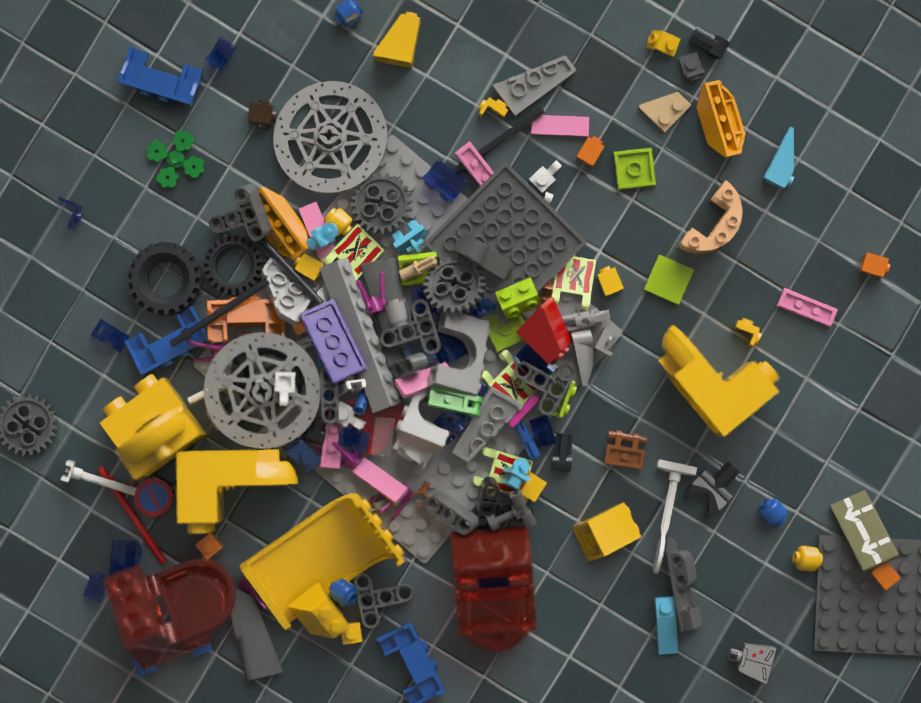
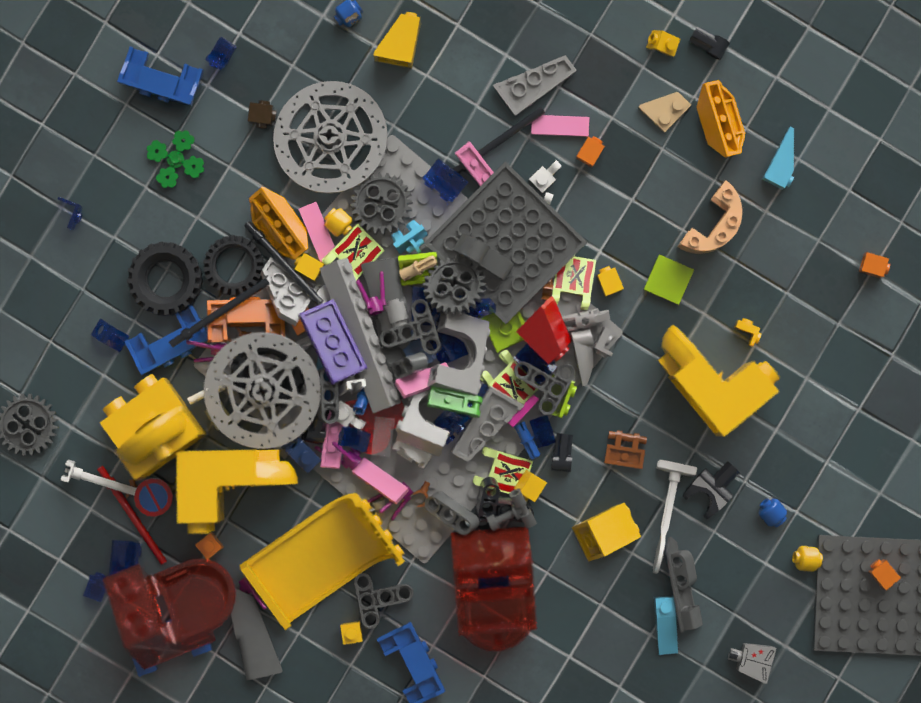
(244, 214): dark grey beam -> none
(284, 383): white plate -> none
(319, 613): yellow slope -> none
(322, 236): medium azure hips -> none
(343, 592): blue head -> none
(496, 106): yellow bracket -> none
(516, 474): medium azure hips -> none
(518, 298): lime bracket -> none
(634, 168): lime tile -> none
(691, 67): dark grey bracket -> none
(807, 307): bright pink tile -> none
(864, 531): olive tile -> none

